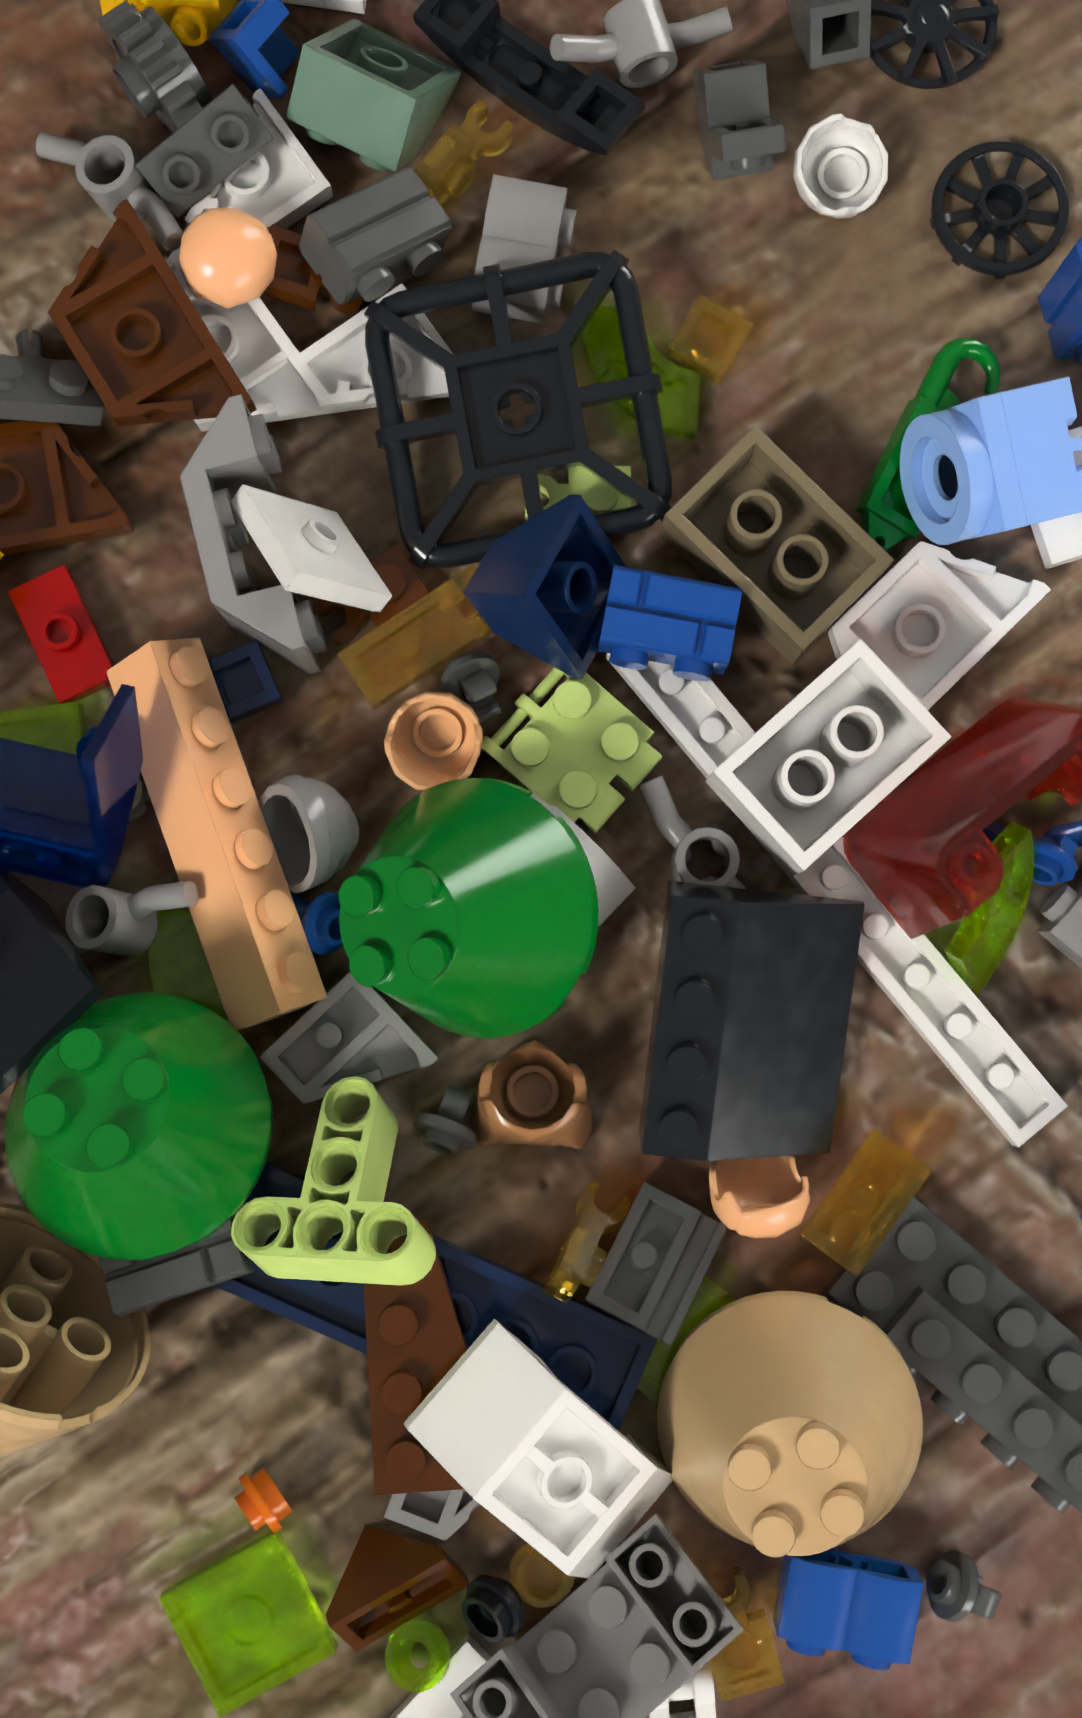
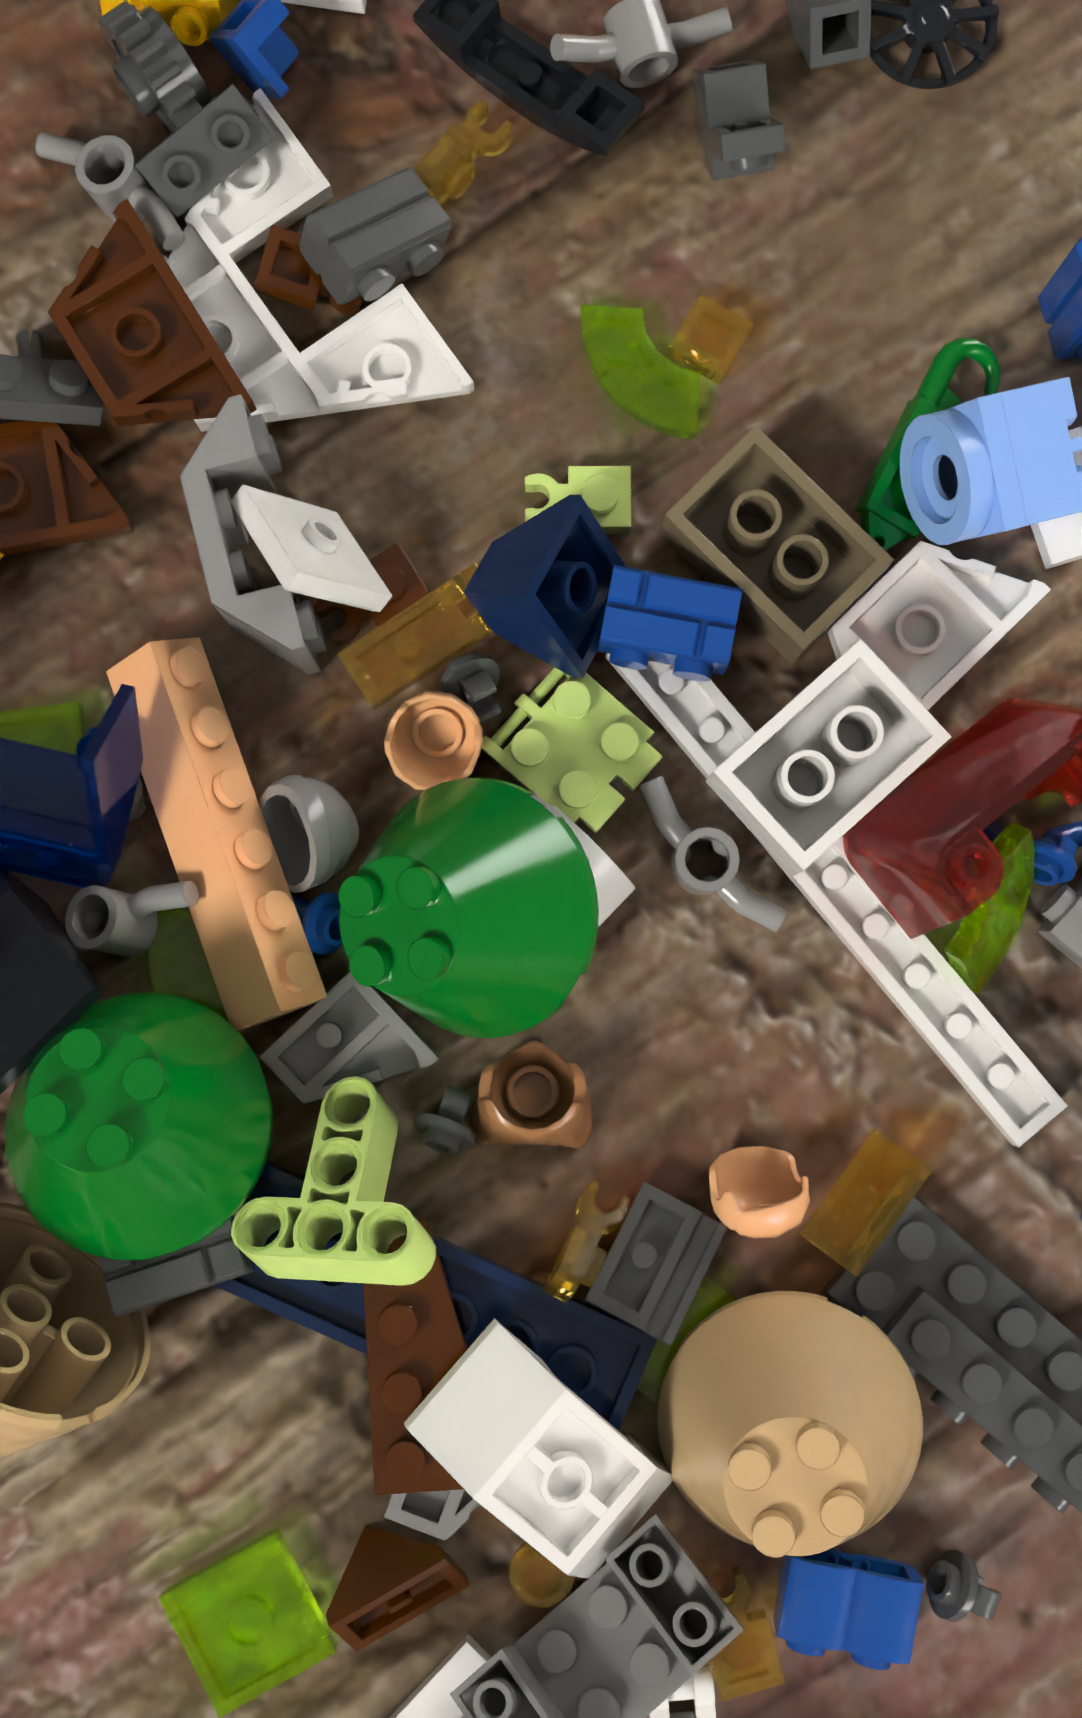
(63, 634): red plate -> none
(227, 257): light nougat hair -> none
(245, 681): dark blue plate -> none
(262, 1501): orange plate -> none
(370, 94): sand green slope -> none
(399, 1661): clear neon green plate -> none
(492, 1608): black plate -> none
(523, 227): light grey brick -> none
(543, 375): black plate -> none
(748, 1023): black slope -> none
(840, 167): white hair -> none
(999, 210): black wheel -> none

